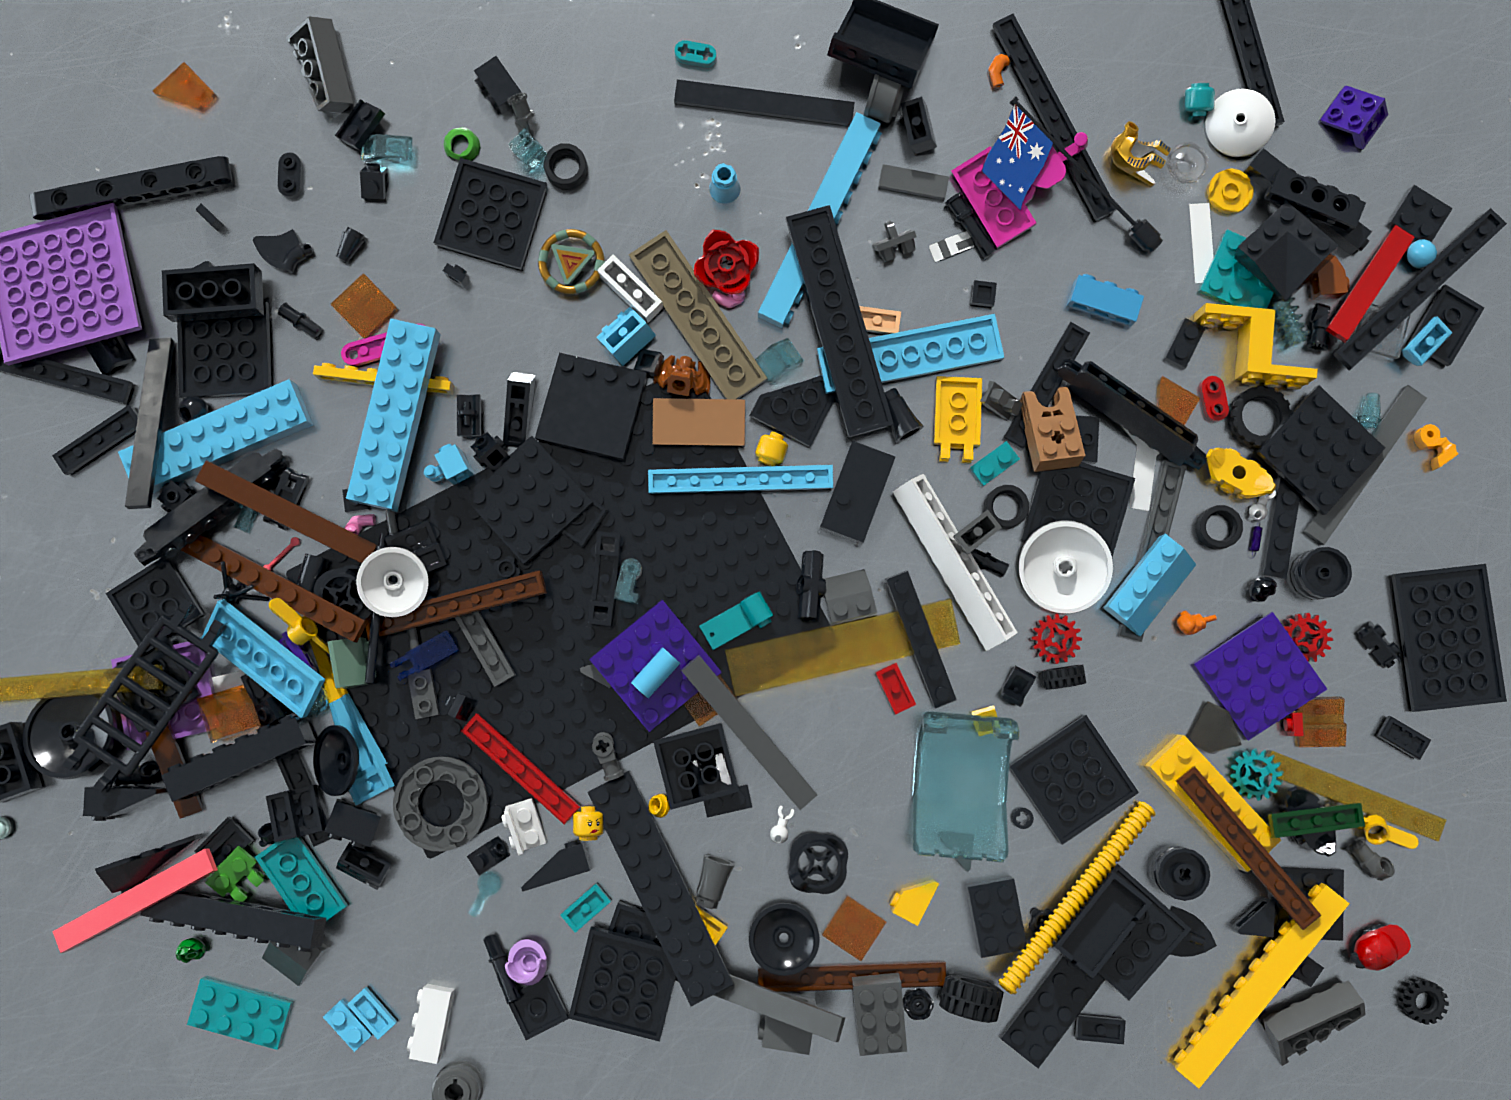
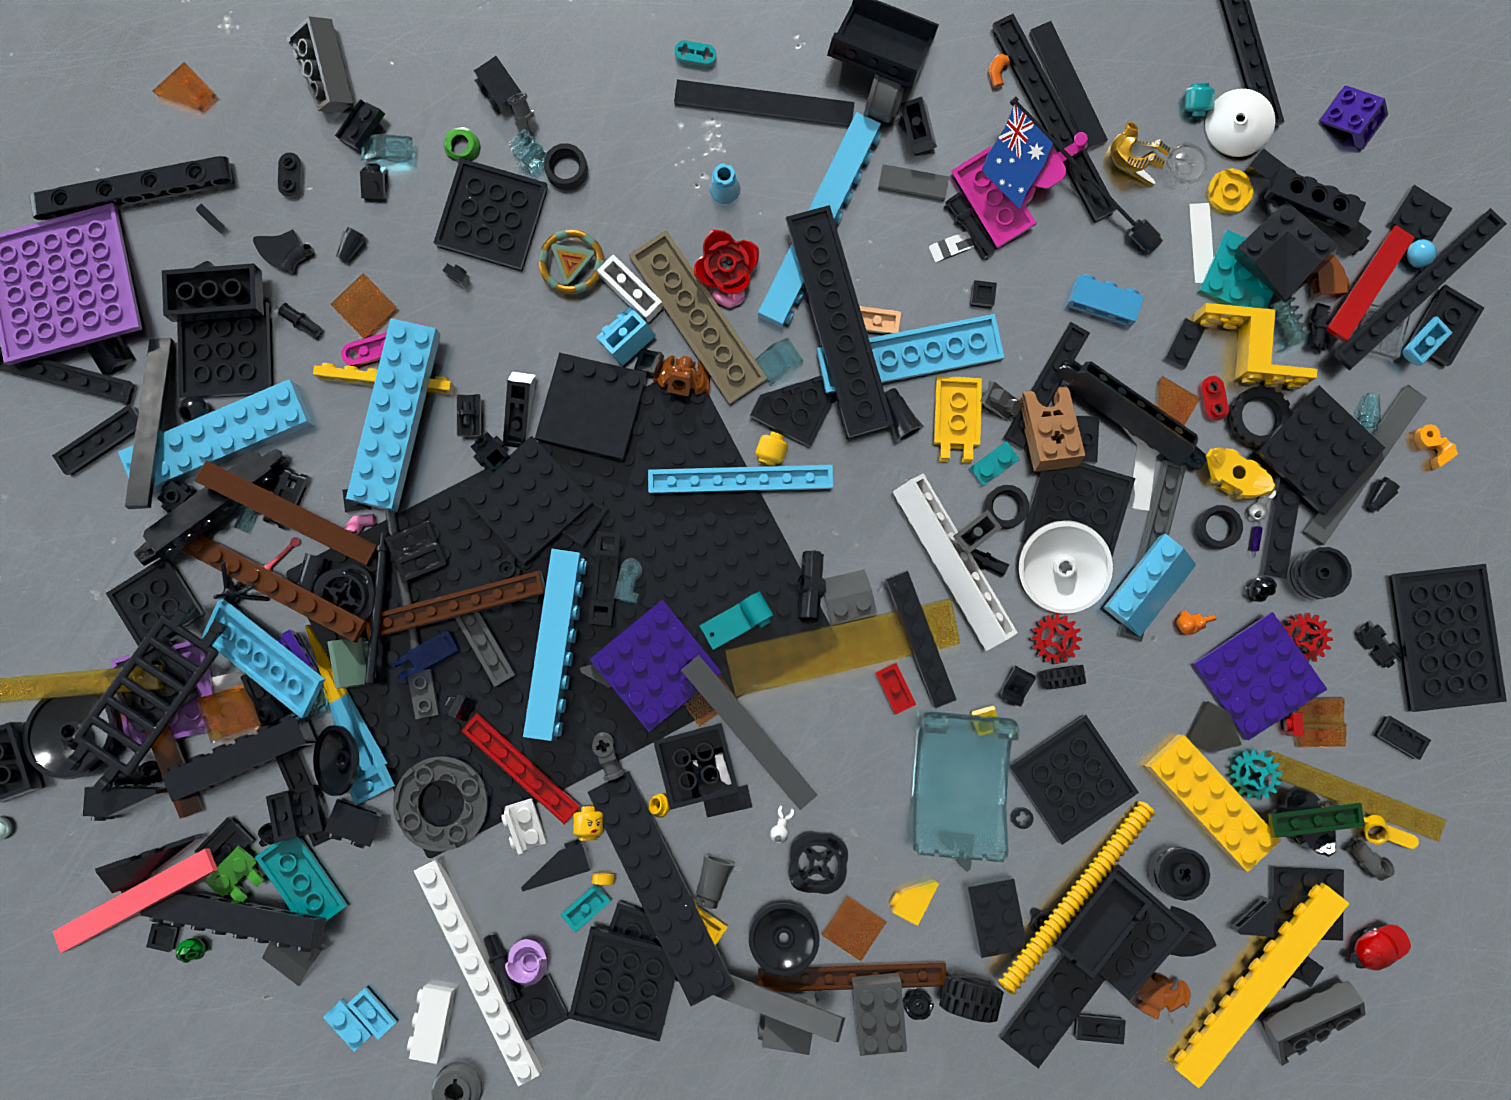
(161, 937): none -> black plate
(240, 1013): teal plate -> none
(300, 627): yellow piece -> none
(363, 866): black brick -> none
(387, 597): white dish -> none
(452, 465): medium azure brick -> none
(478, 971): none -> white brick
(488, 855): black bracket -> none
(488, 884): clear light blue plate -> none
(554, 645): none -> medium azure brick
(603, 879): none -> yellow tile
(655, 672): medium azure brick -> none
(699, 422): medium nougat tile -> none
(857, 493): black brick -> none
(905, 239): dark grey hips -> none
(1068, 84): none -> black tile
(1159, 996): none -> dark orange animal
(1248, 848): reddish brown tile -> none
(1384, 491): none -> black cone
(1437, 1006): black tyre -> none

